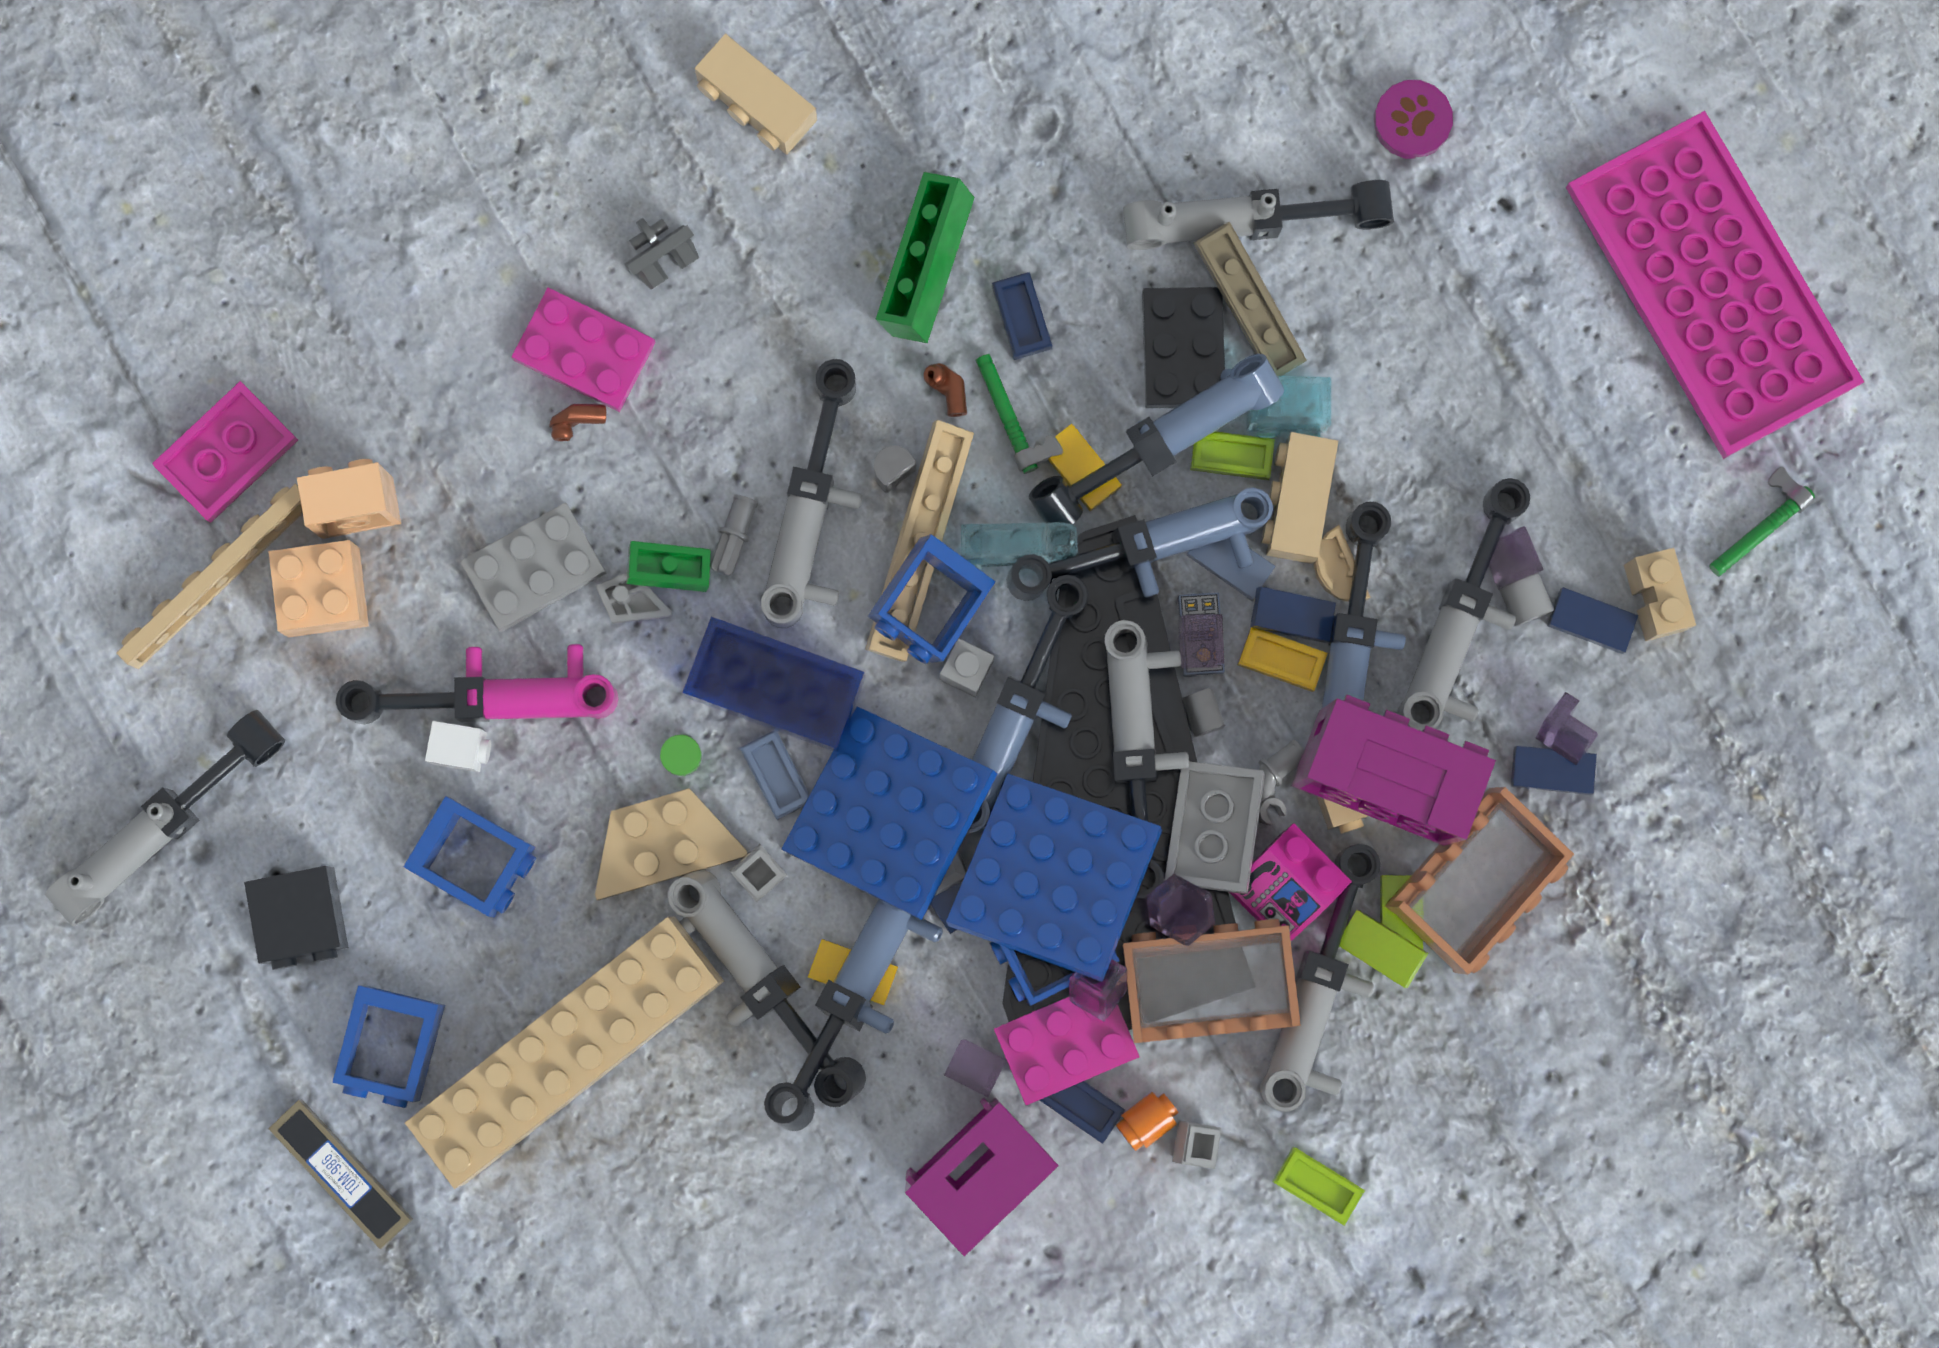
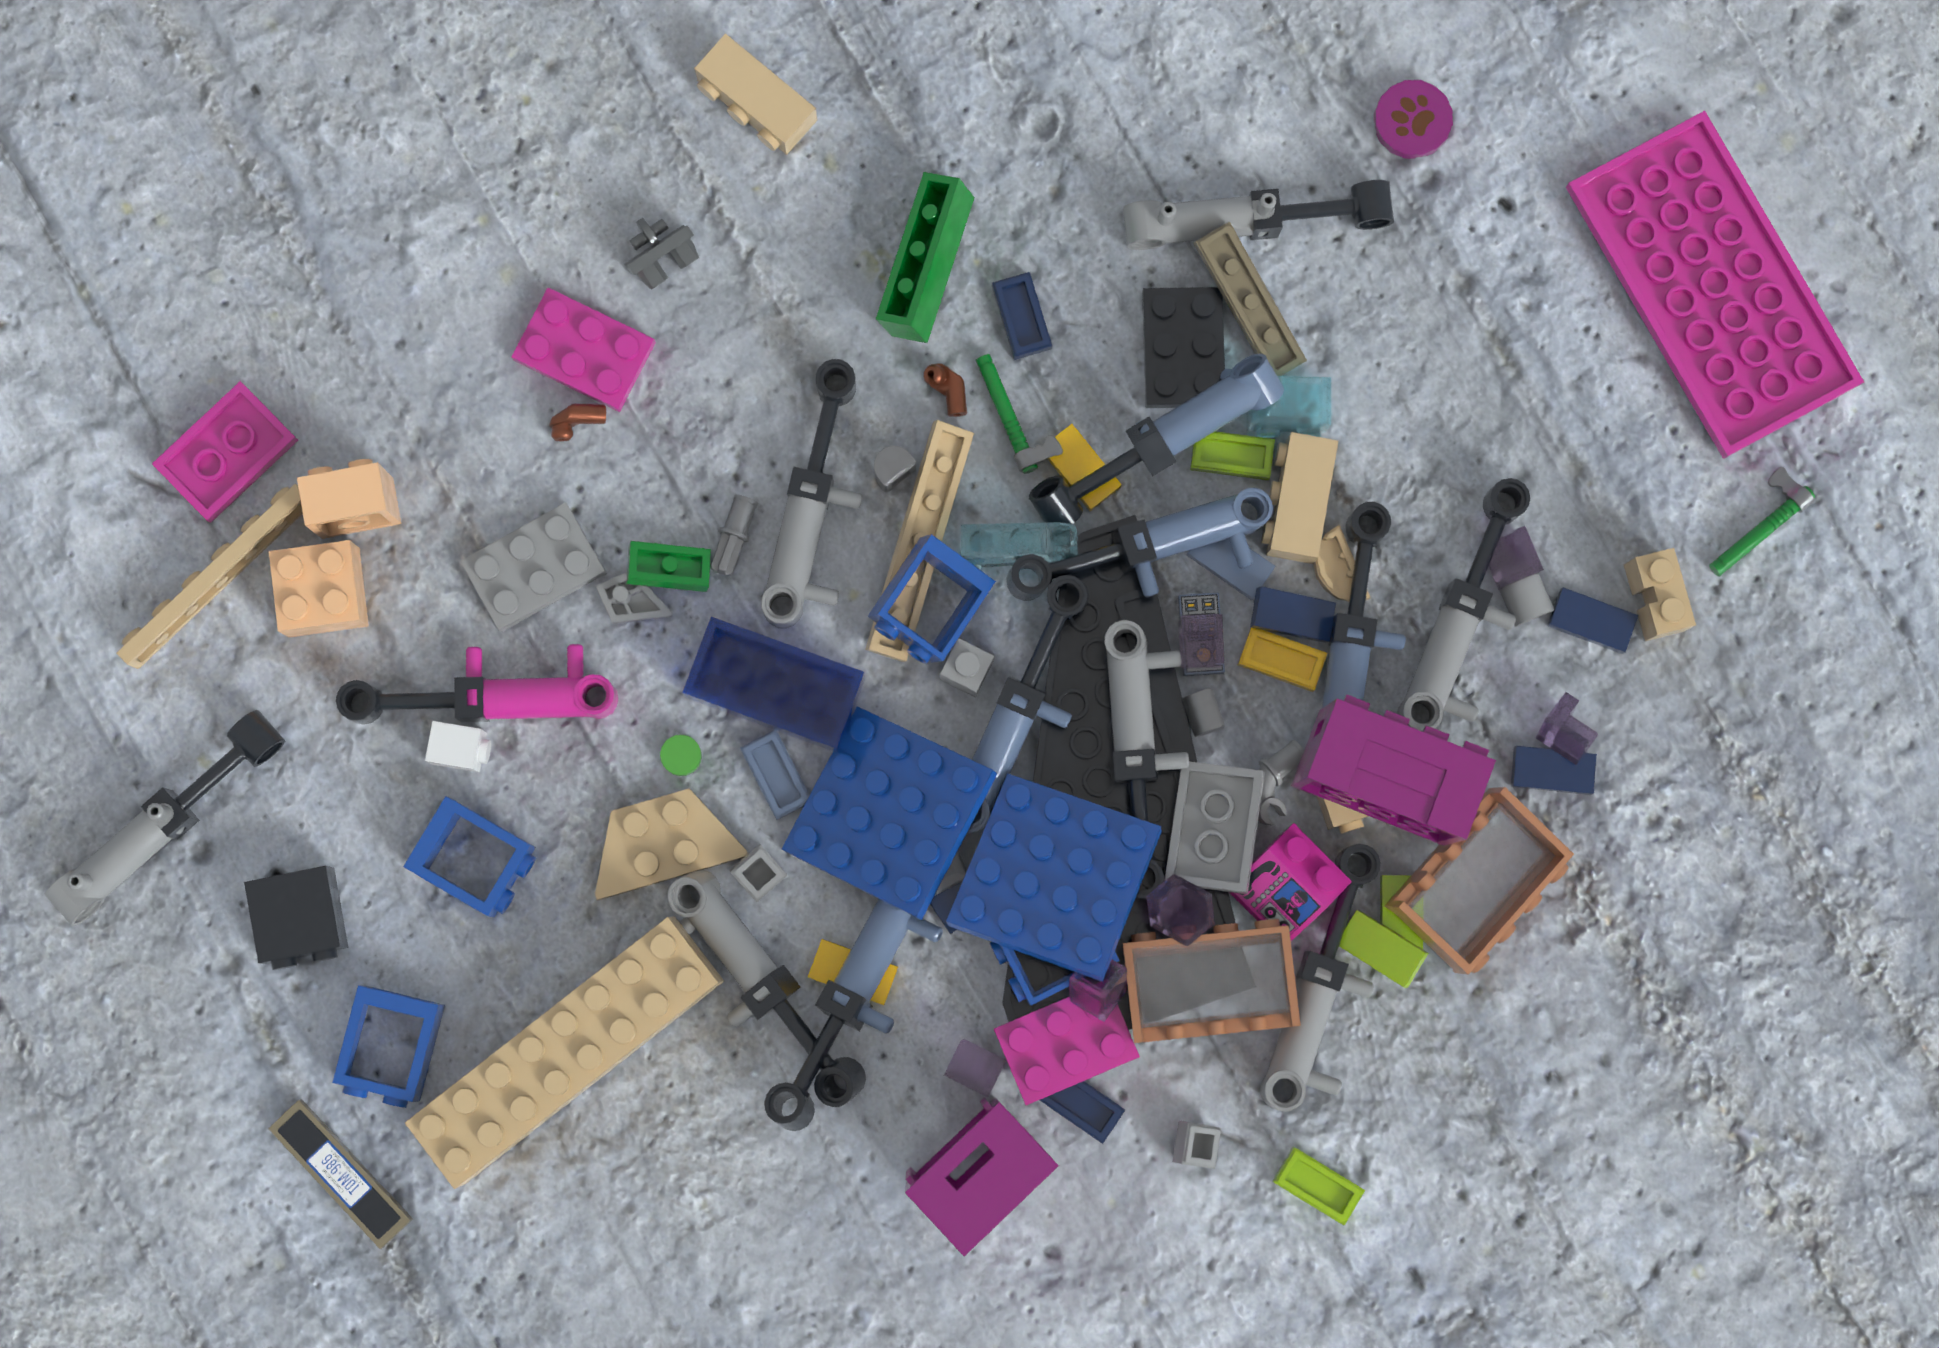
(1147, 1120): orange brick -> none

